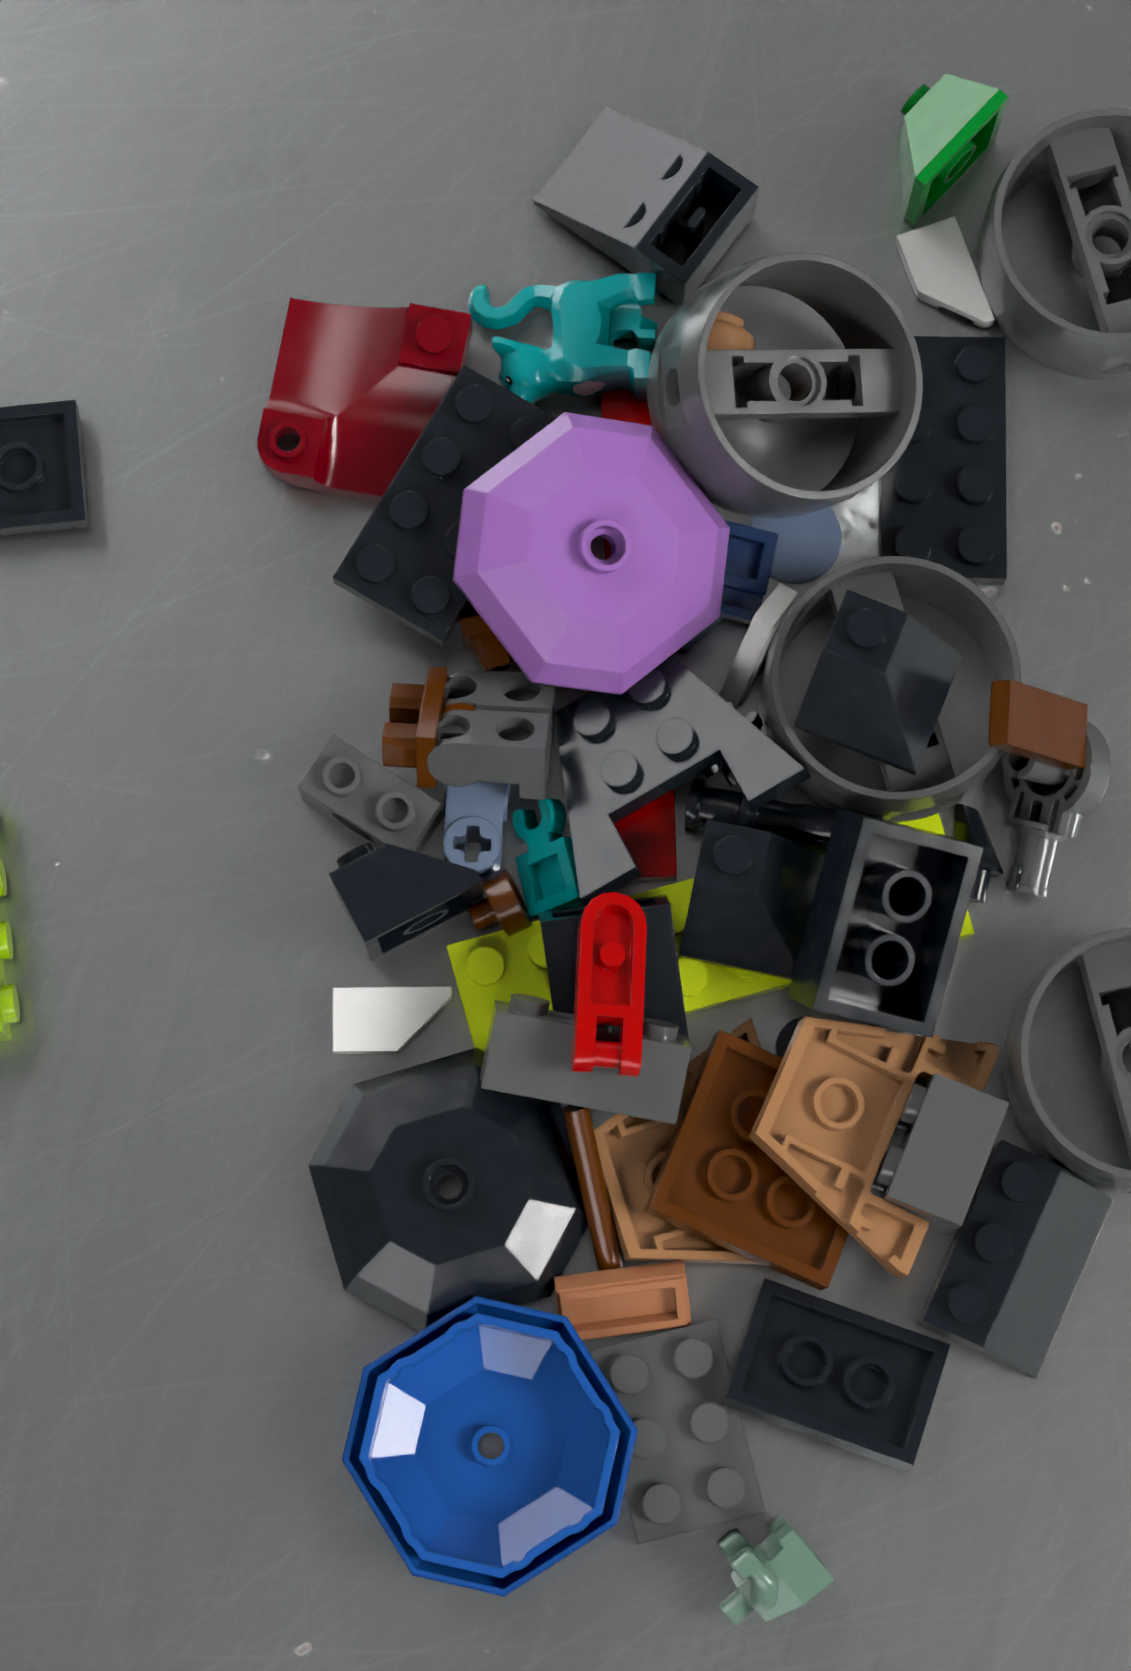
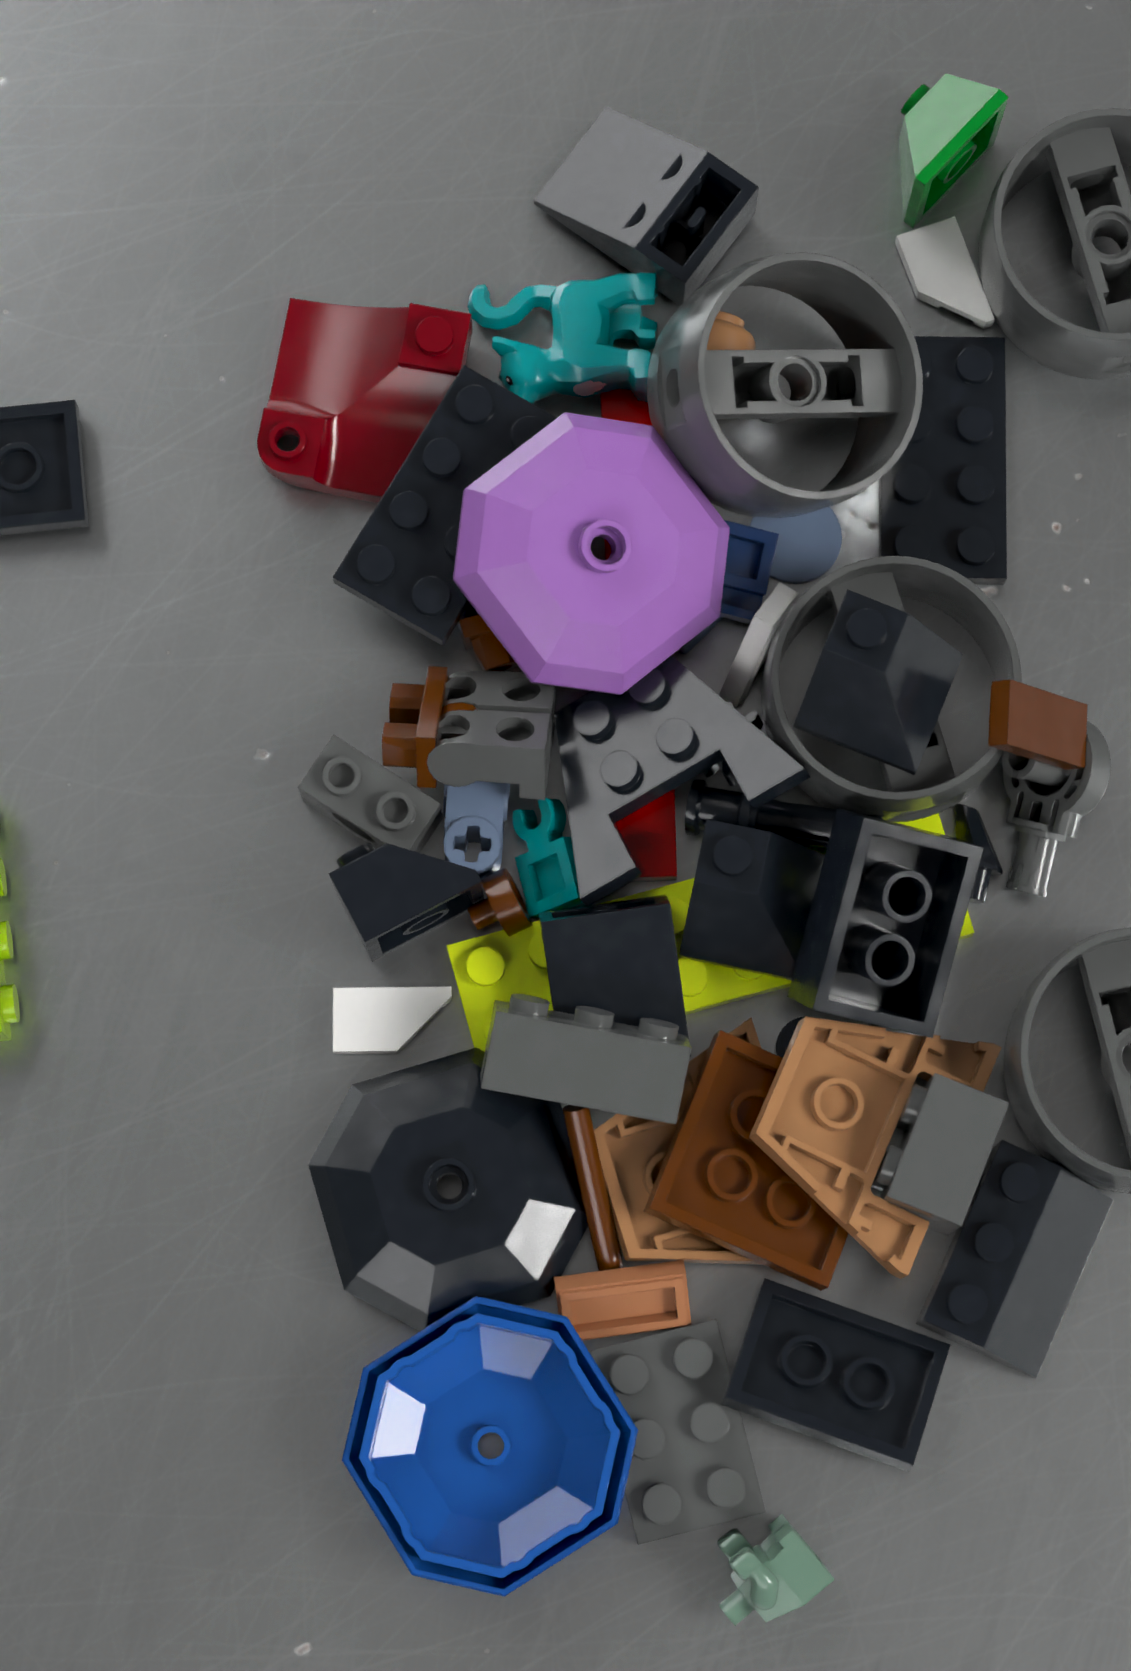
(610, 984): red plate -> none

